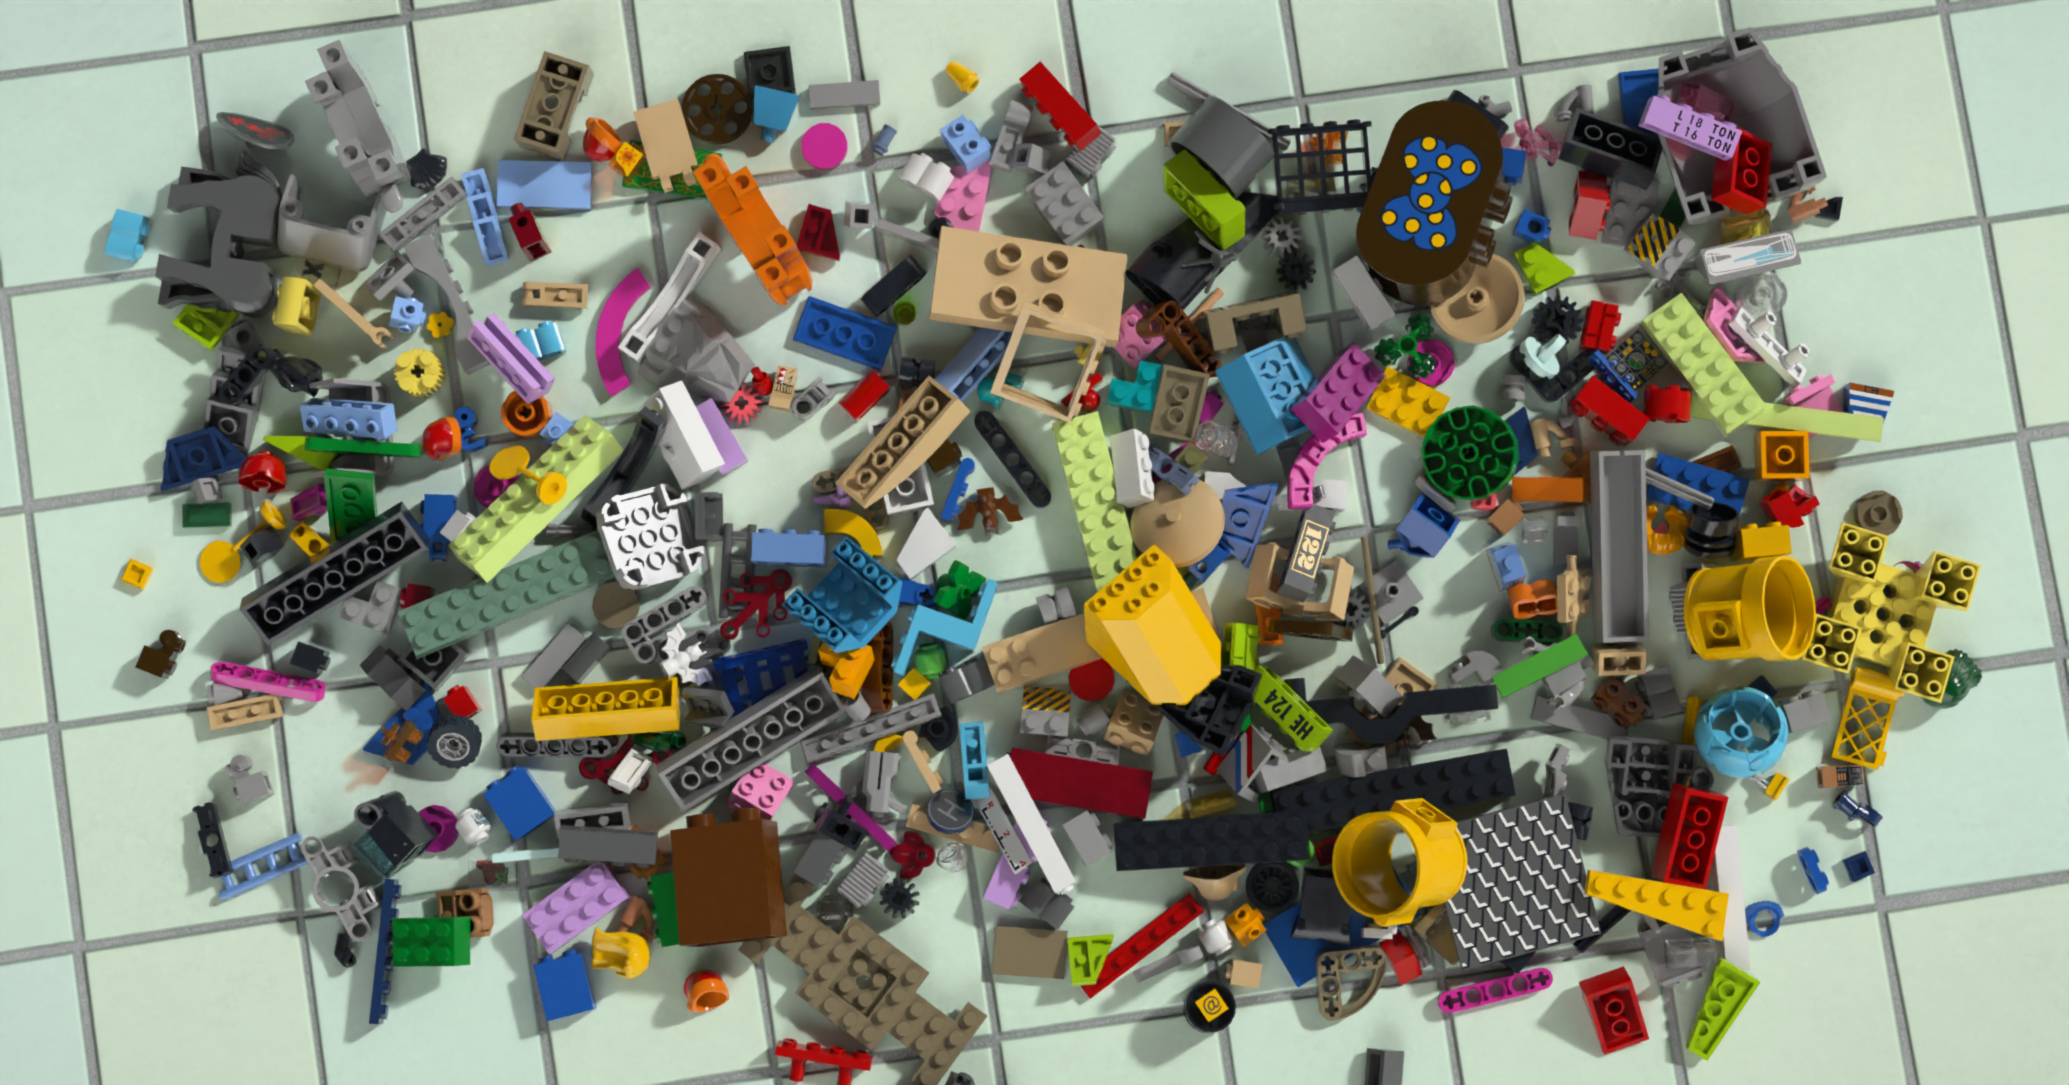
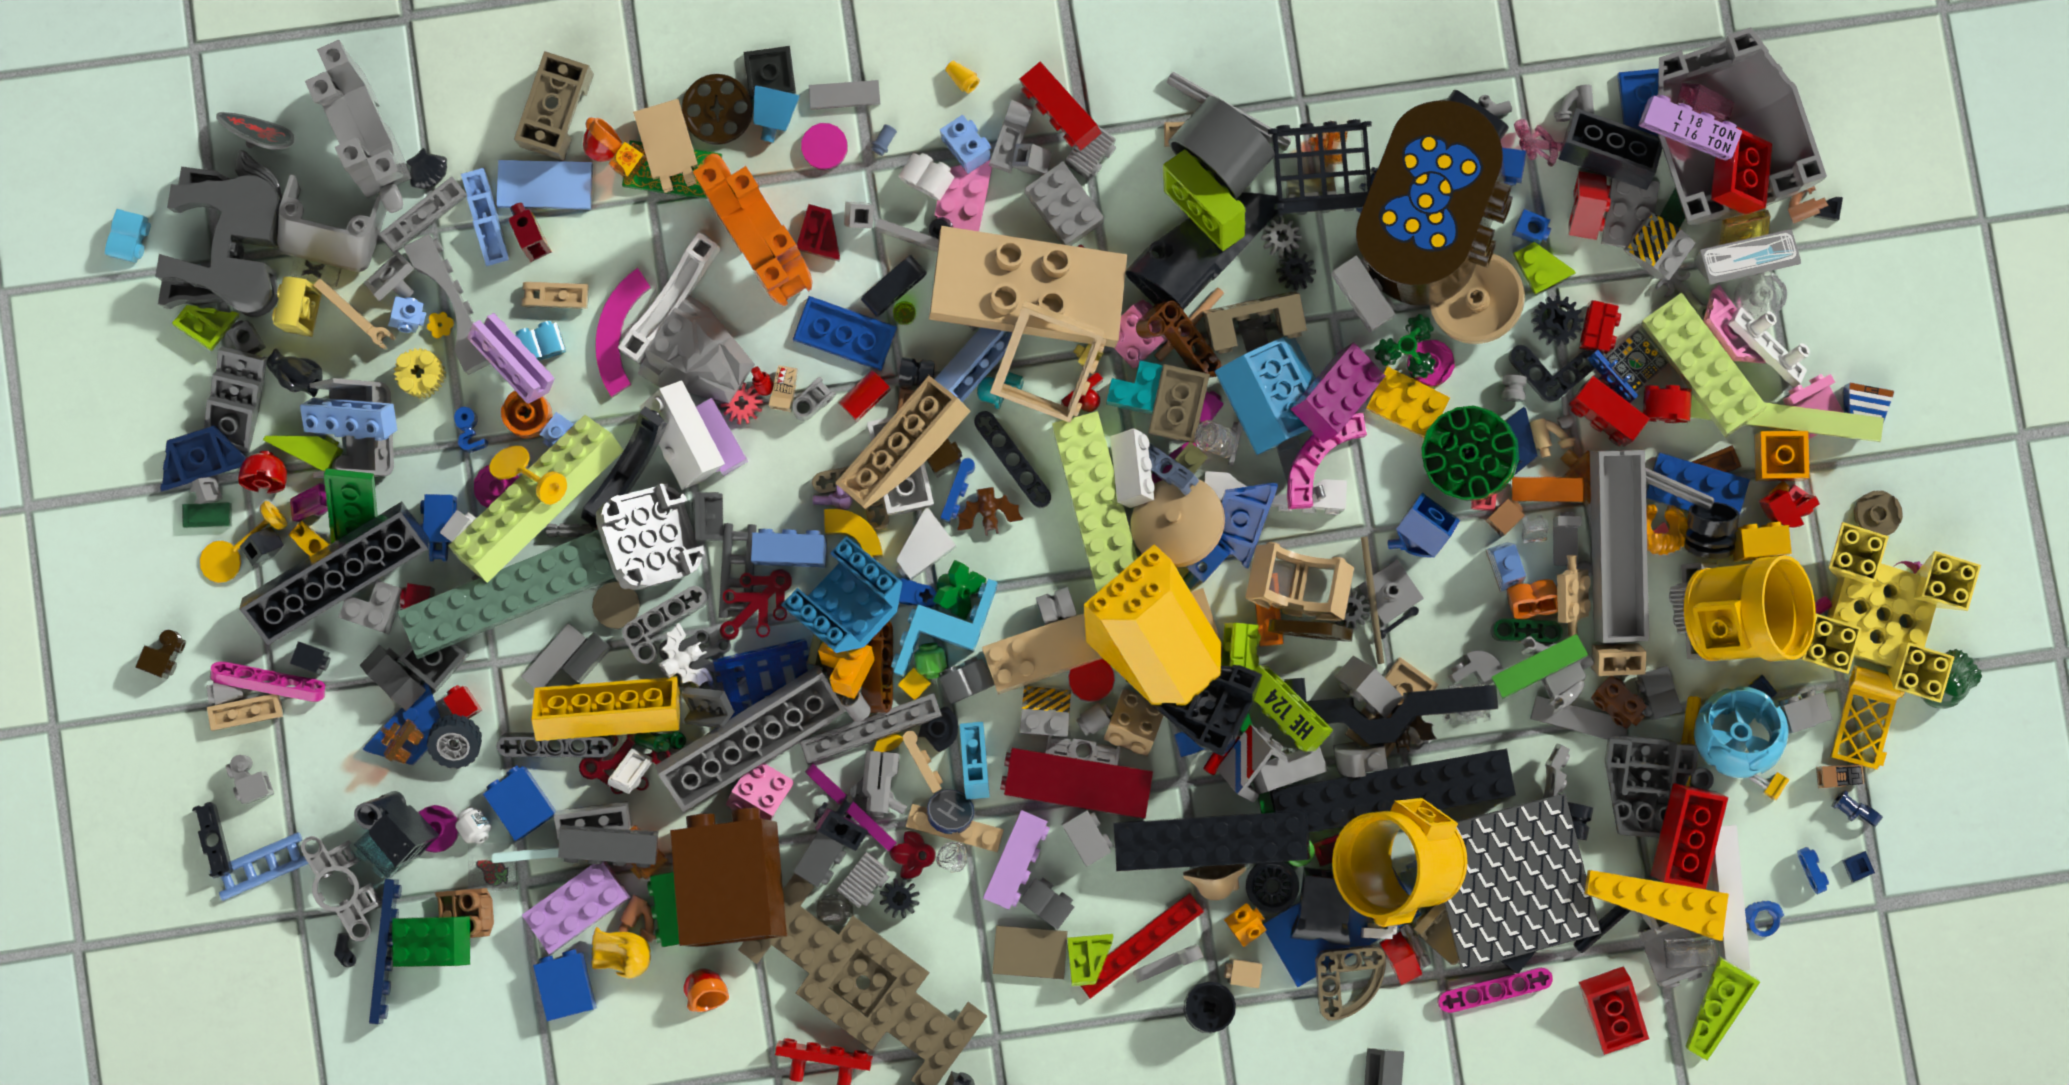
(137, 574): yellow tile -> none
(237, 381): black beam -> none
(362, 447): green beam -> none
(442, 439): red piece -> none
(1003, 832): white sticker -> none
(1032, 824): white brick -> none
(1210, 803): clear yellow tile -> none
(1211, 1005): yellow tile -> none
(1216, 936): white head -> none
(1218, 259): dark grey plant -> none
(1306, 553): dark grey brick -> none
(1445, 501): white tile -> none
(1541, 356): light aqua tile -> none

